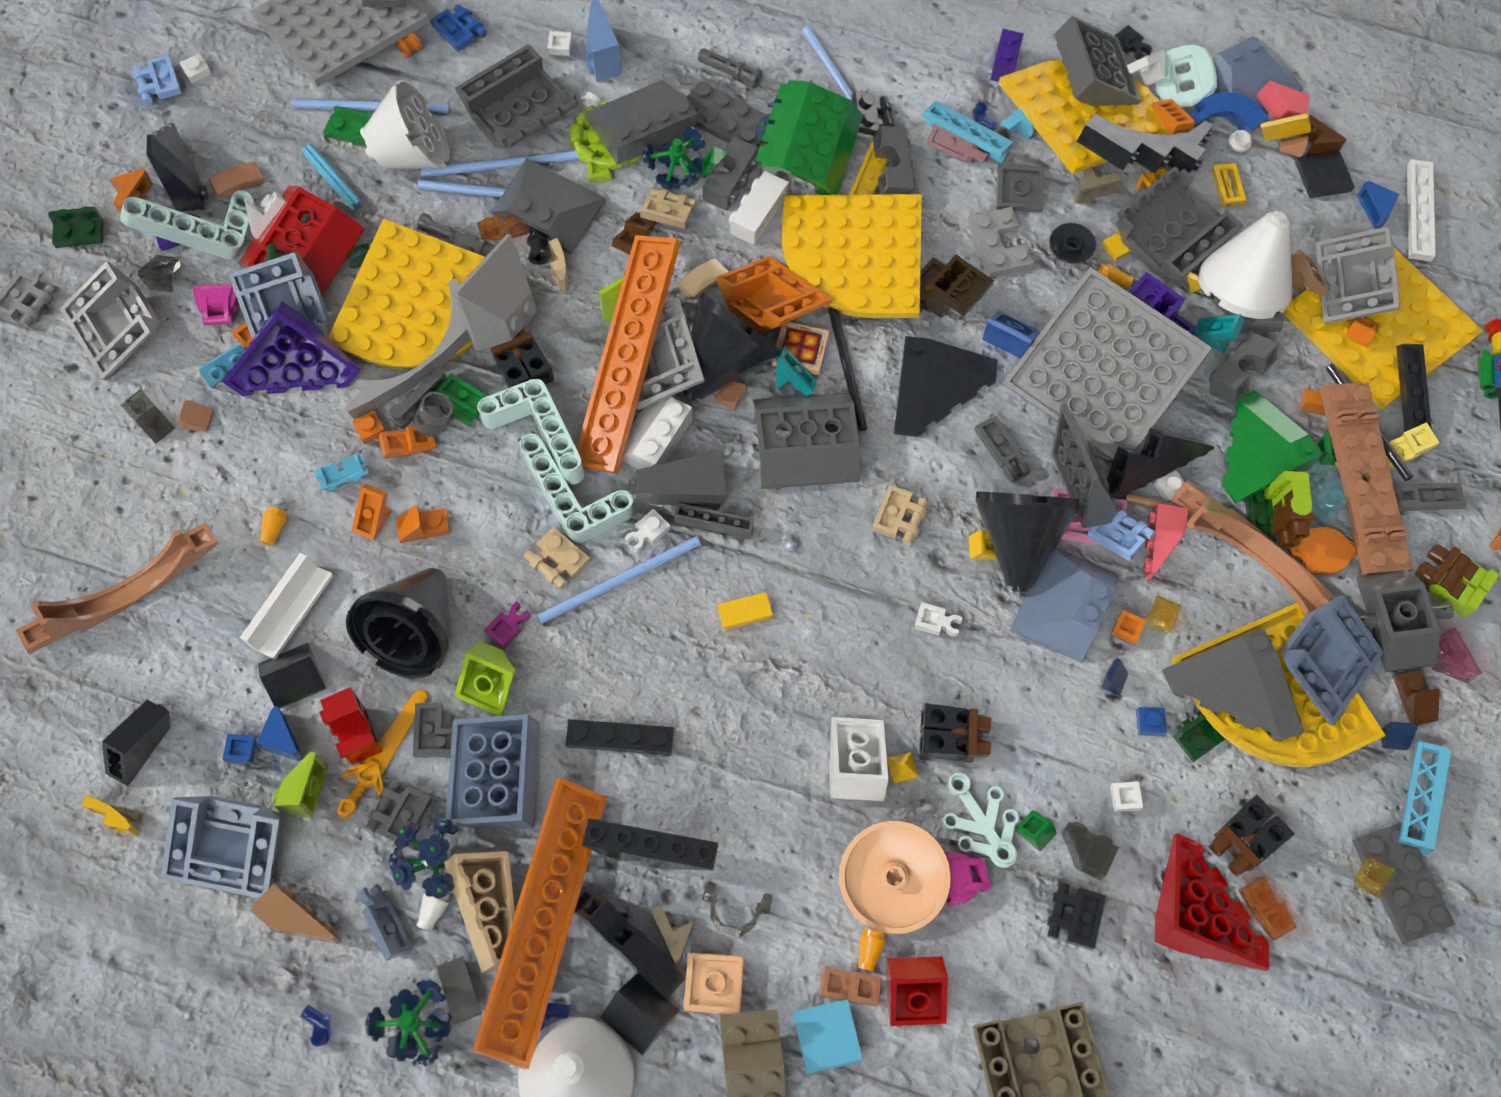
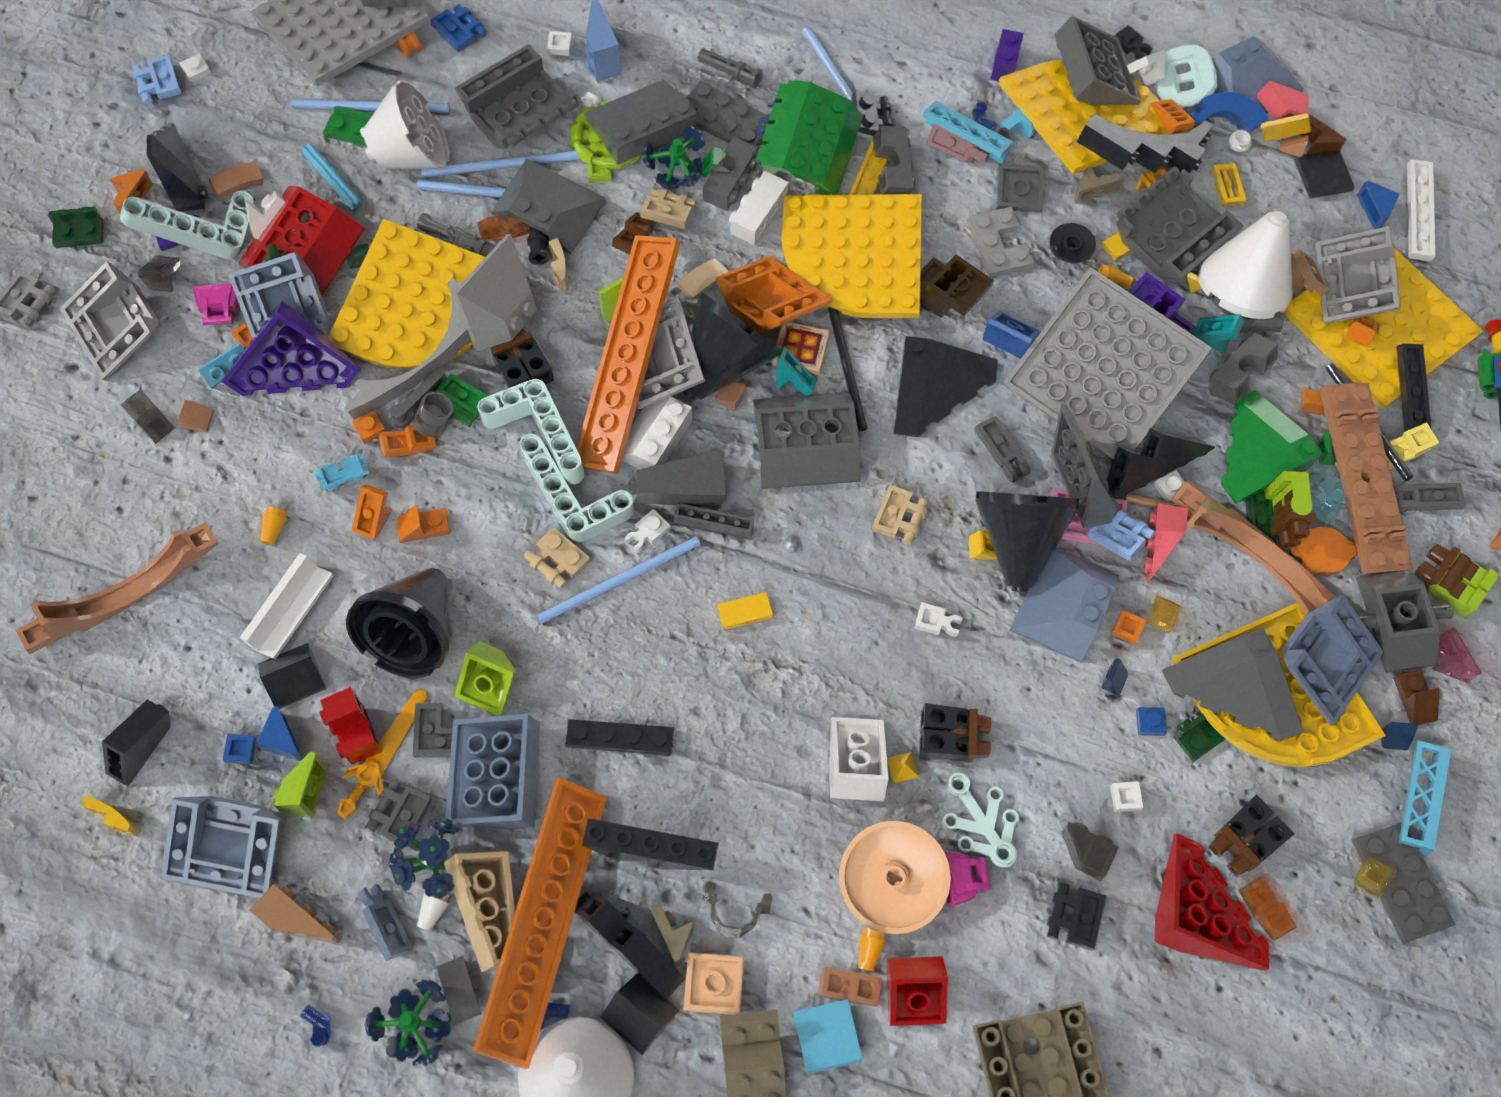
(505, 628): magenta plate -> none
(1036, 830): green slope -> none

